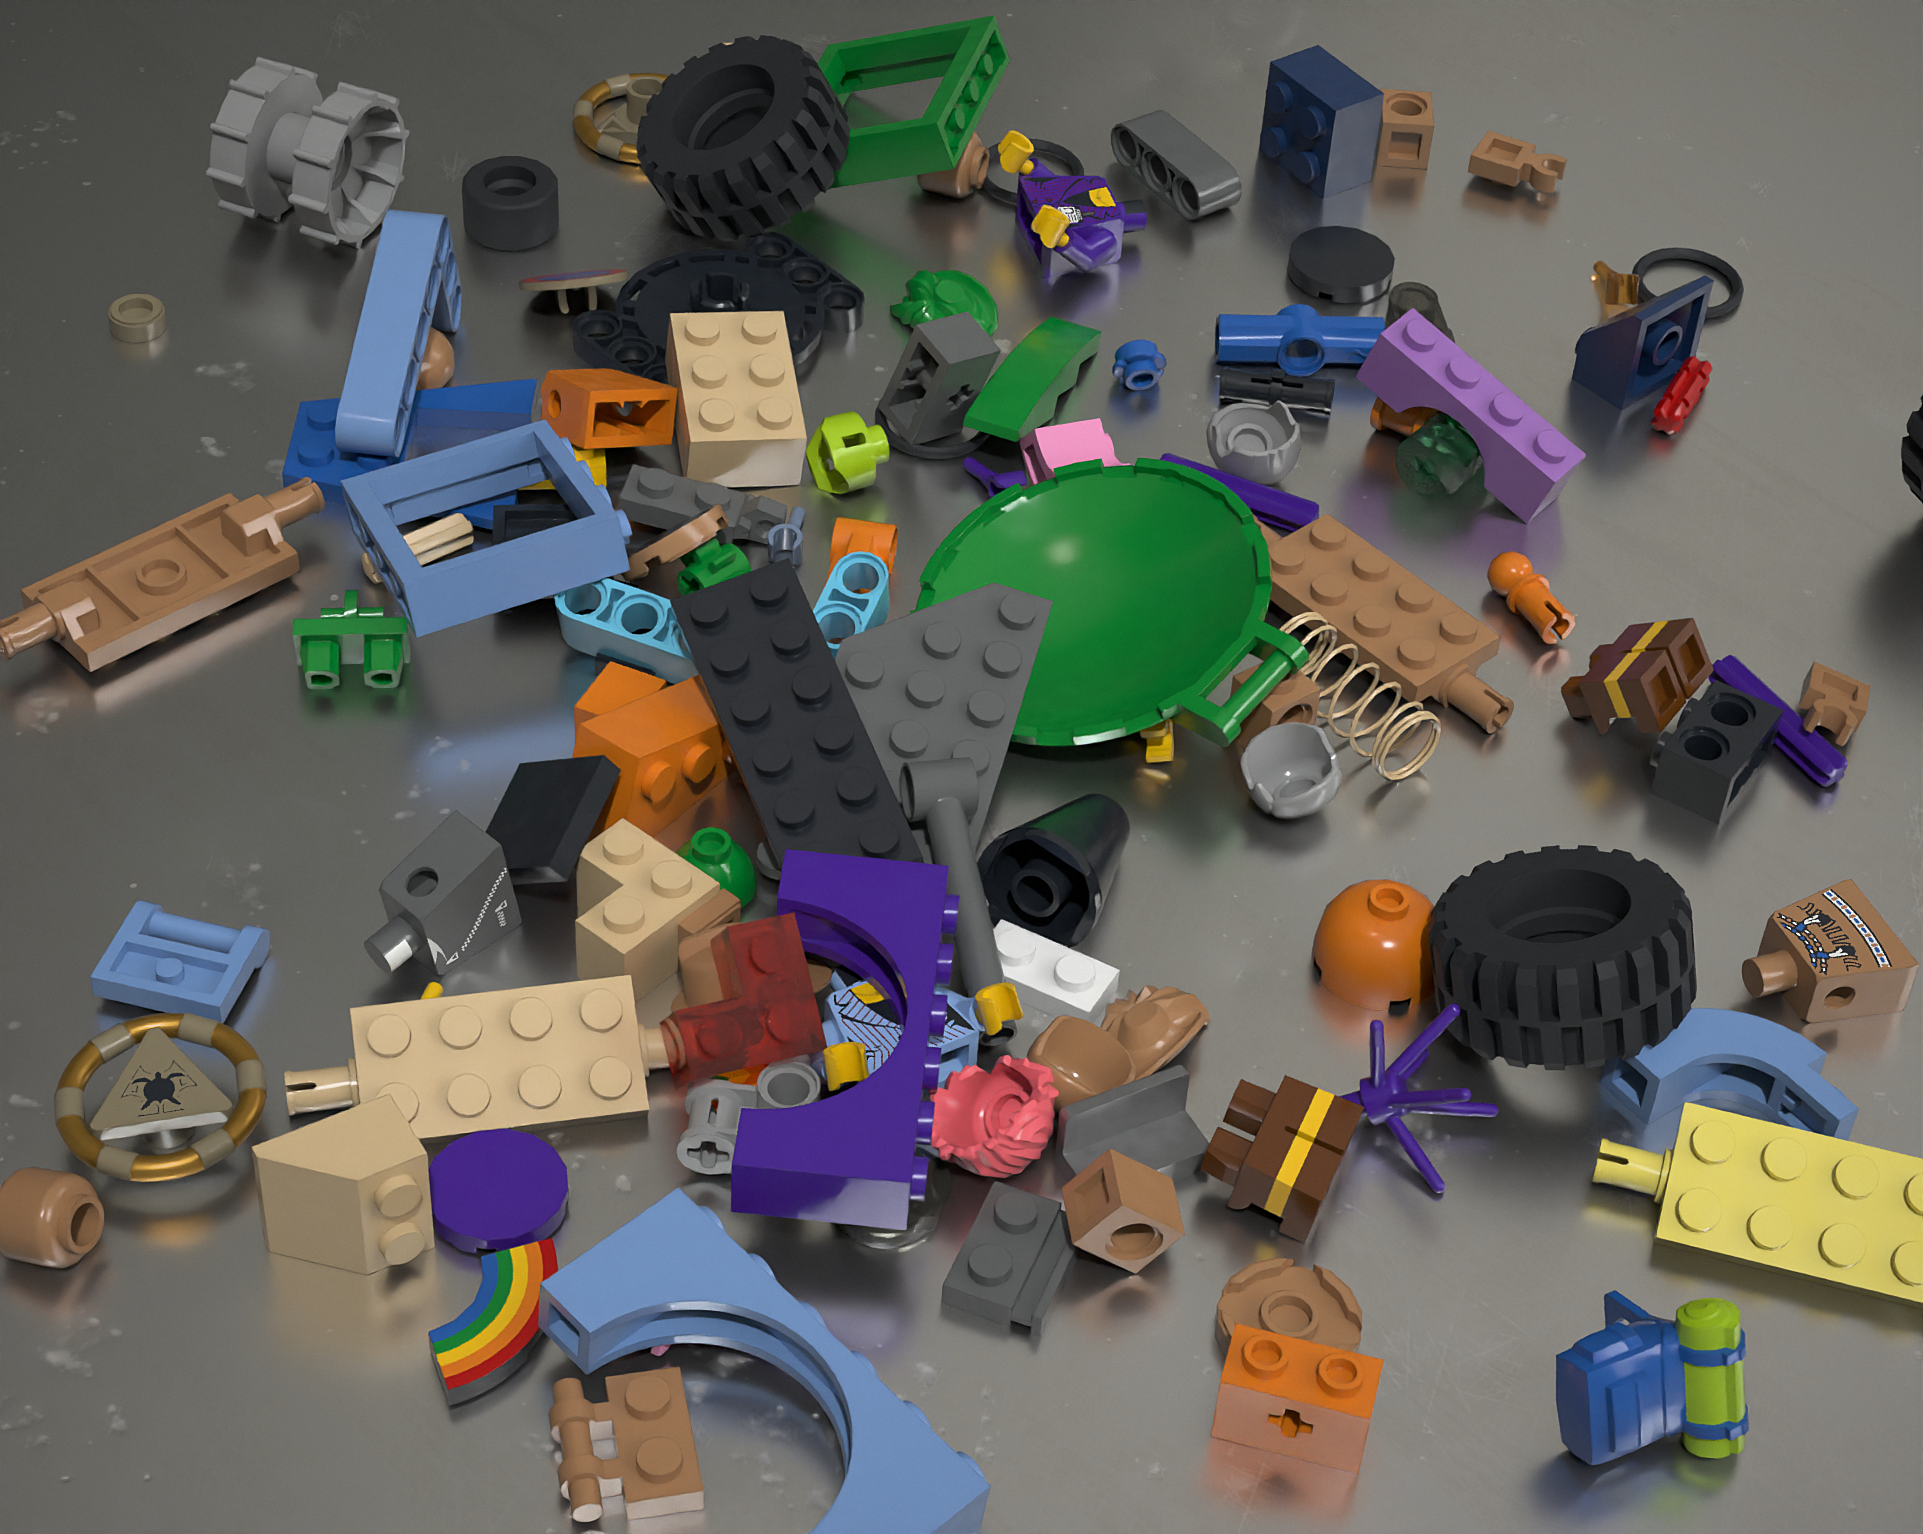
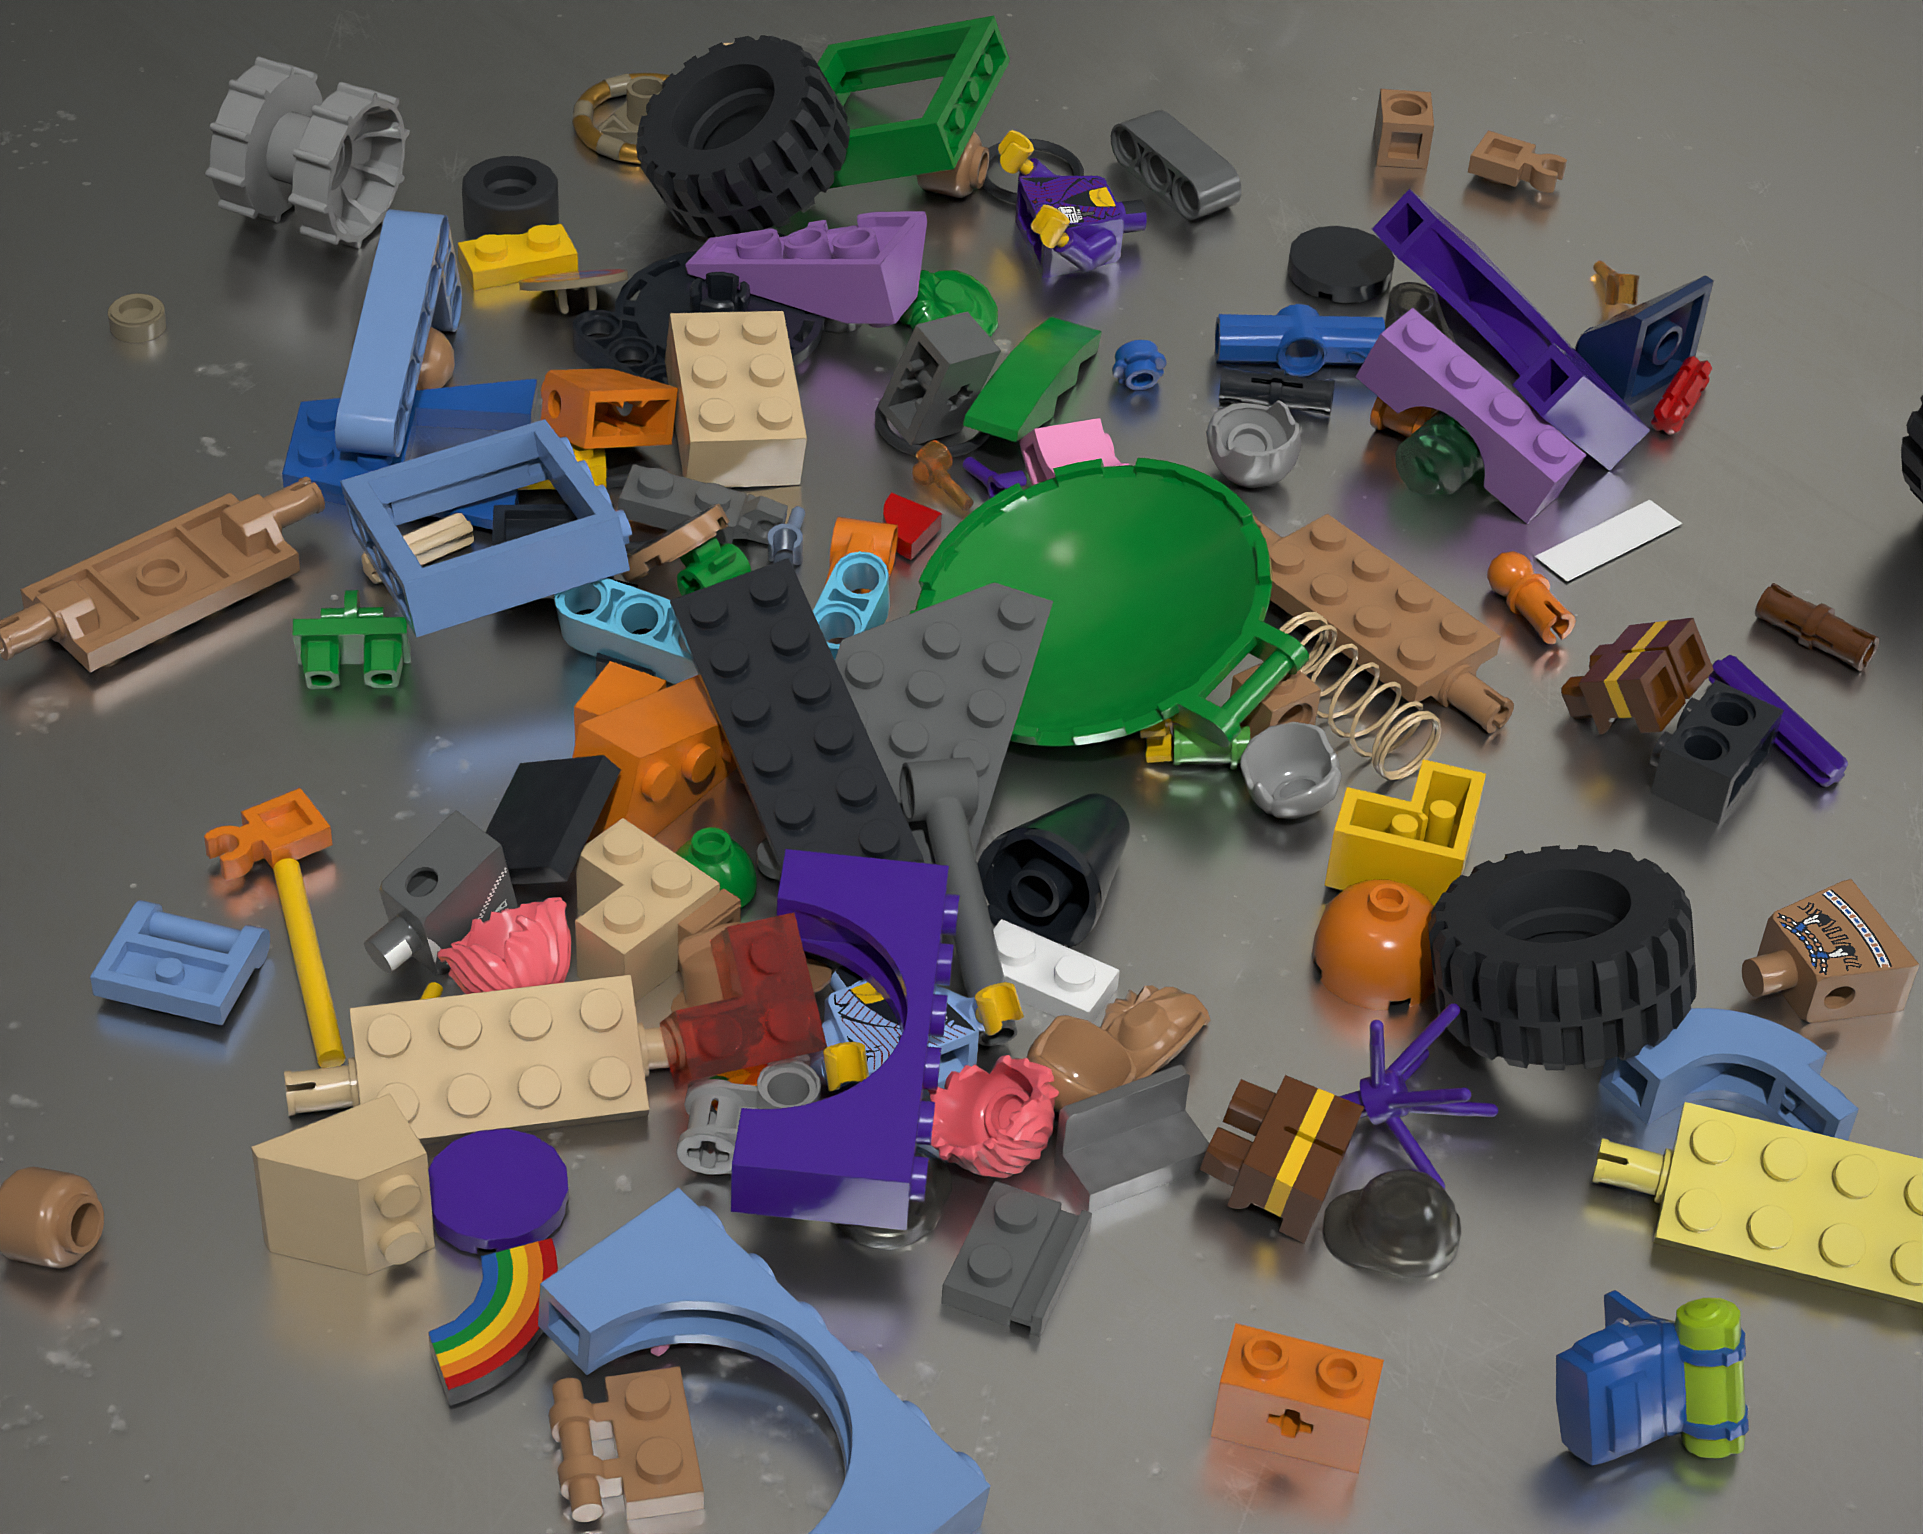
(160, 1098): dark tan piece -> none
(271, 830): none -> orange plate
(309, 964): none -> yellow bar
(510, 258): none -> yellow plate
(513, 949): none -> coral hair
(841, 273): none -> medium lavender wedge
(851, 448): lime piece -> none
(914, 521): none -> red tile
(933, 467): none -> clear orange hand
(1122, 1211): medium nougat brick -> none
(1195, 749): none -> bright green pin
(1264, 502): dark purple axle -> none
(1290, 1303): medium nougat tile -> none
(1320, 121): dark blue brick -> none
(1395, 1225): none -> clear smoke hat
(1404, 840): none -> yellow brick
(1550, 369): none -> dark purple arch
(1608, 540): none -> white sticker
(1699, 256): black tyre -> none
(1817, 626): none -> reddish brown pin
(1833, 701): medium nougat plate -> none

